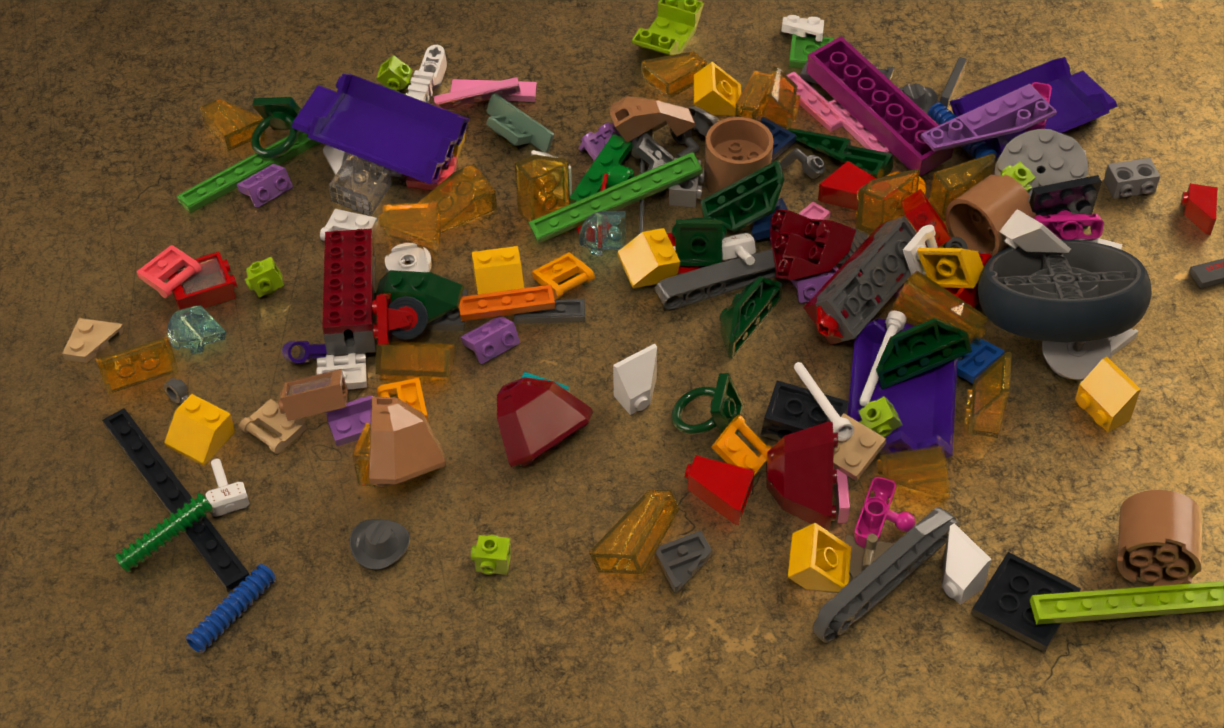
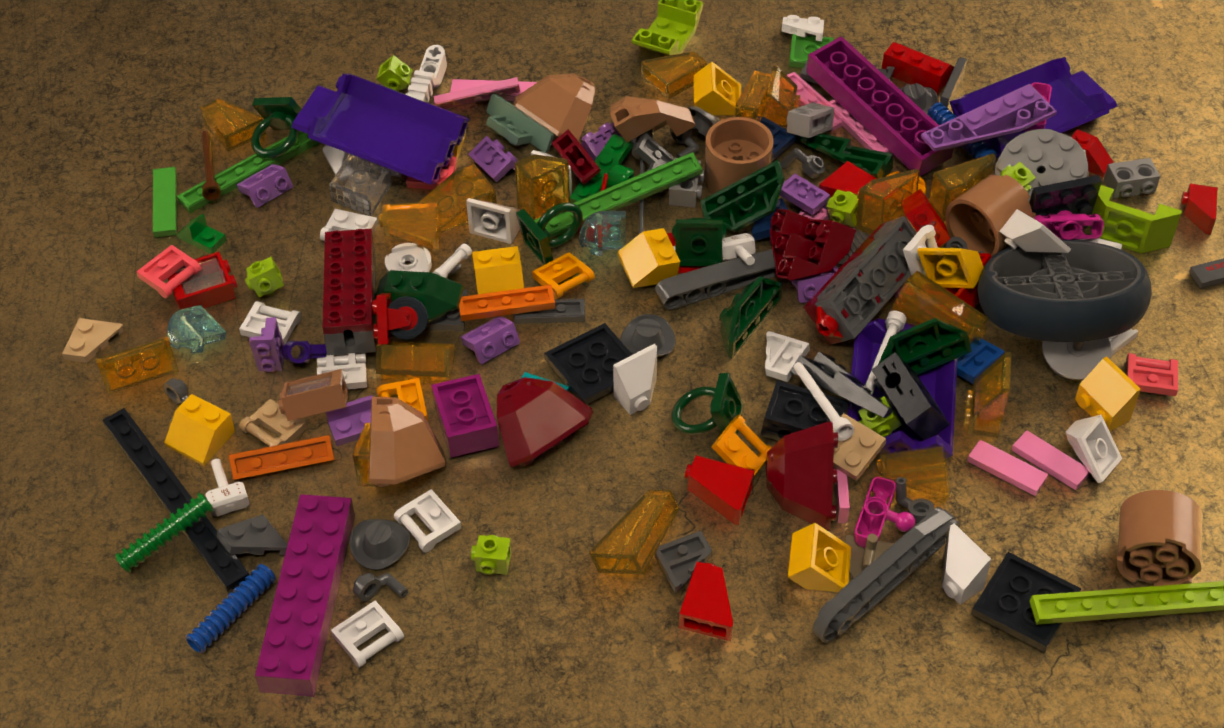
(164, 202): none -> bright green tile
(201, 235): none -> green slope
(210, 189): none -> reddish brown piece
(251, 537): none -> dark grey wing
(256, 320): none -> white plate
(268, 347): none -> medium lavender bracket
(281, 457): none -> orange plate
(305, 596): none -> magenta brick
(362, 627): none -> white plate
(368, 585): none -> dark grey plate
(435, 517): none -> white plate
(453, 263): none -> white plate
(465, 415): none -> magenta piece
(492, 159): none -> medium lavender bracket
(492, 220): none -> white slope
(537, 236): none -> dark green tile
(559, 102): none -> medium nougat brick
(577, 156): none -> dark red slope
(588, 362): none -> black plate
(646, 331): none -> dark grey hat
(707, 603): none -> red slope
(782, 355): none -> white wing
(804, 194): none -> medium lavender bracket
(810, 120): none -> light grey brick
(839, 381): none -> wedge
(843, 207): none -> lime brick
(909, 396): none -> black piece
(917, 67): none -> red slope
(918, 508): none -> dark grey plate
(1007, 467): none -> bright pink tile
(1051, 460): none -> bright pink tile
(1094, 446): none -> white slope
(1095, 152): none -> red slope
(1133, 227): none -> lime slope
(1153, 374): none -> coral plate

